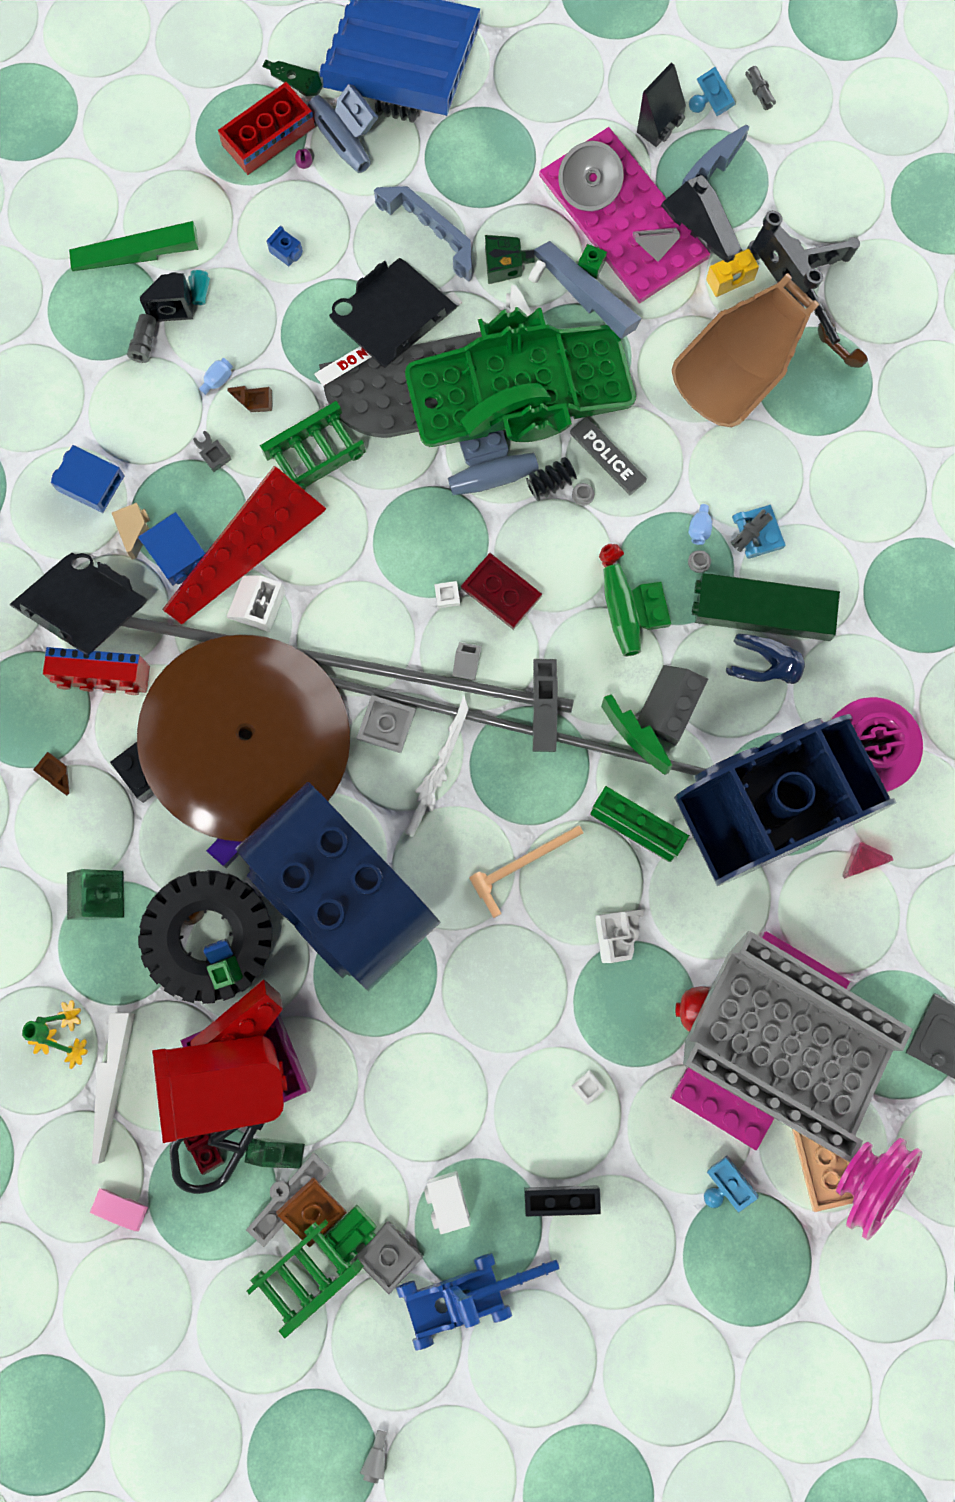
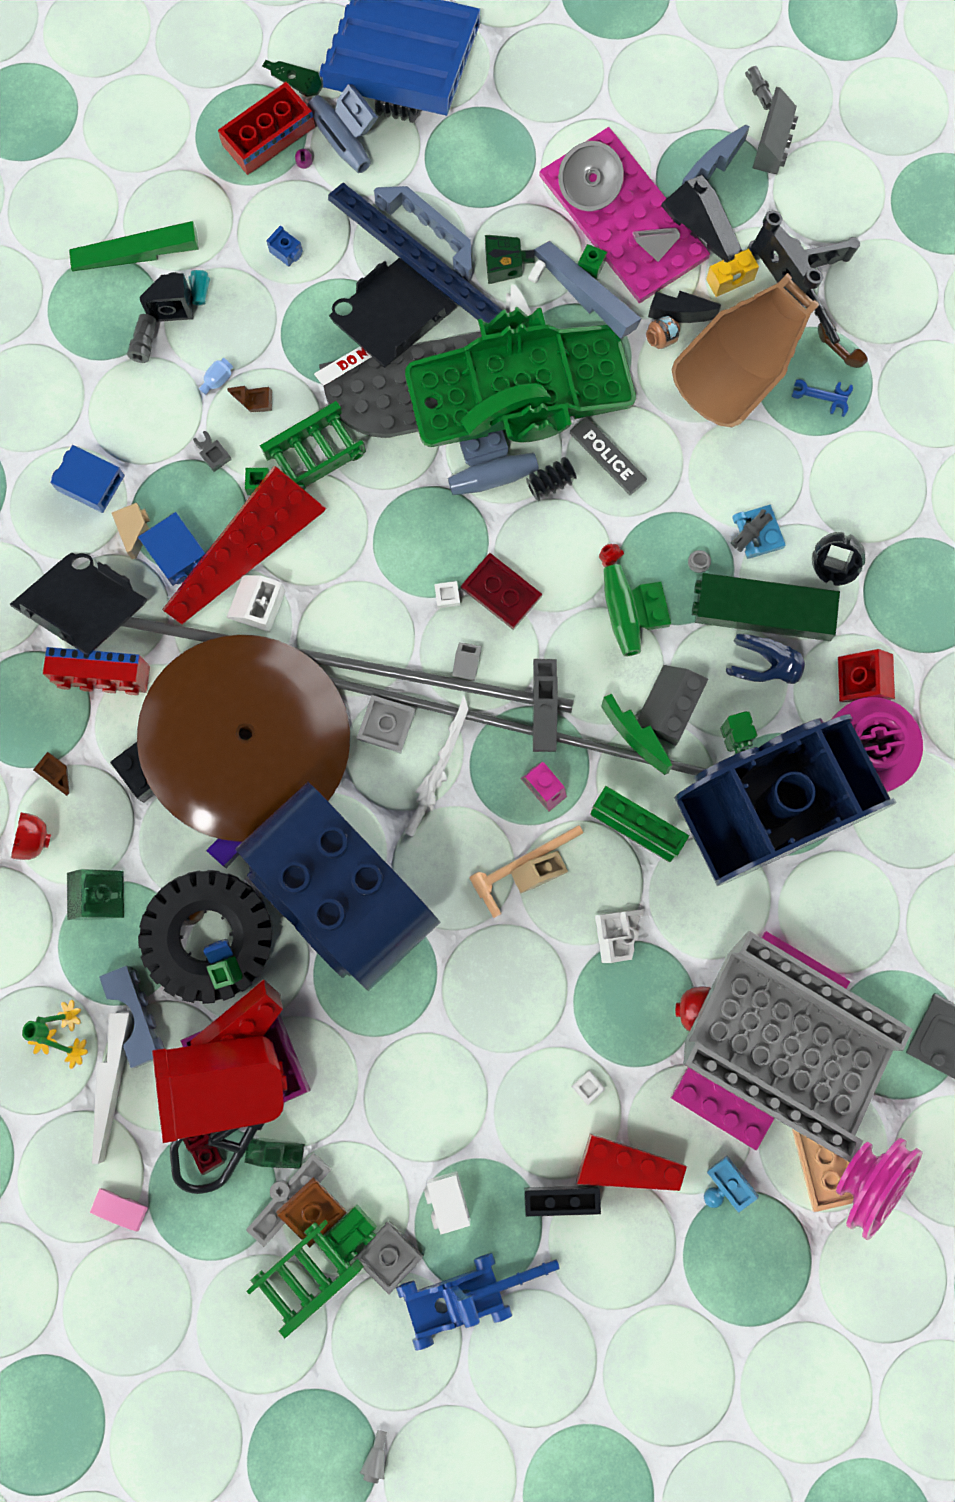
(29, 837): none -> red cylinder
(123, 986): none -> sand blue arch
(252, 477): none -> green plate
(413, 253): none -> dark blue plate
(538, 871): none -> tan slope
(545, 786): none -> dark pink torso
(583, 494): light grey plate -> none
(624, 1166): none -> red wedge
(661, 107): black slope -> none
(663, 332): none -> nougat head
(684, 308): none -> black slope
(700, 526): light blue plant -> none
(714, 92): dark azure plate -> none
(738, 732): none -> green brick
(776, 133): none -> dark grey slope
(833, 569): none -> black piece
(839, 397): none -> blue bar
(864, 858): clear pink slope -> none
(866, 675): none -> red slope

